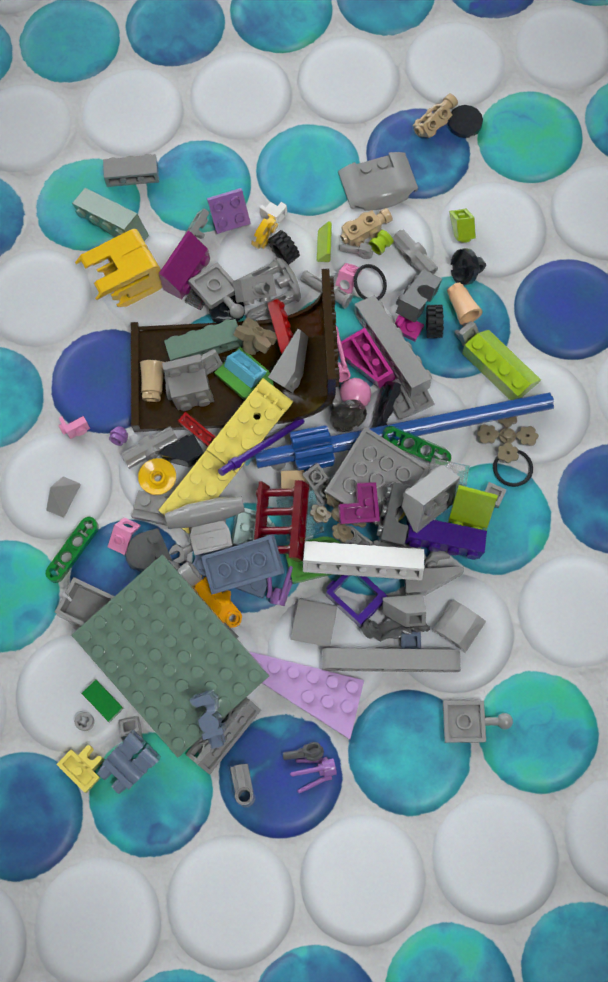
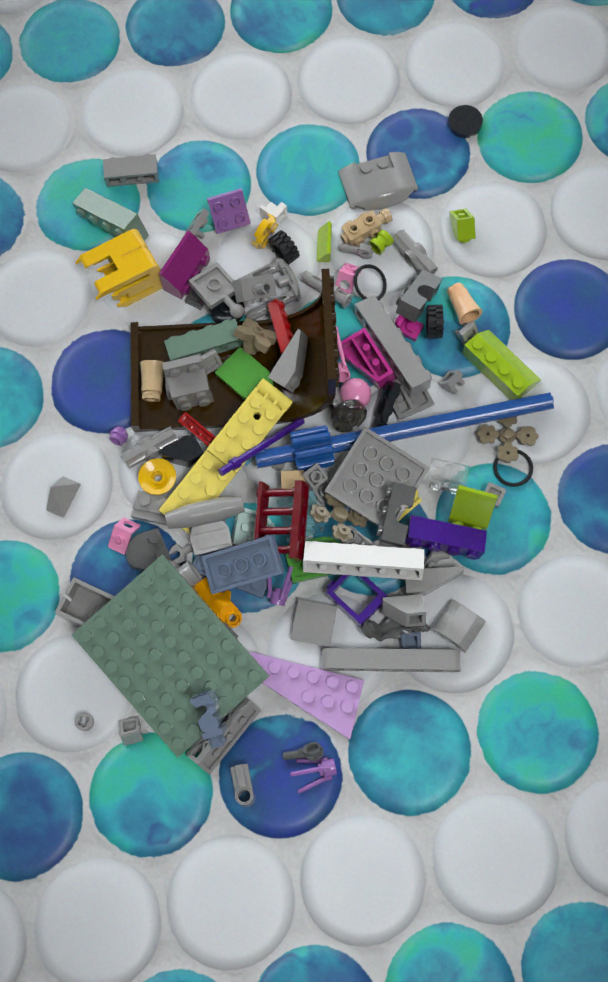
(74, 428): bright pink bracket -> none
(75, 551): green beam -> none
(81, 768): light yellow plate -> none
(102, 701): green tile -> none
(124, 768): sand blue hips -> none
(244, 368): medium azure slope -> none
(366, 508): magenta plate -> none
(417, 444): green beam -> none
(430, 122): tan brick -> none
(430, 497): light grey slope -> none
(450, 379): none -> light grey tile
(466, 266): black tile -> none
(467, 721): light grey plate -> none

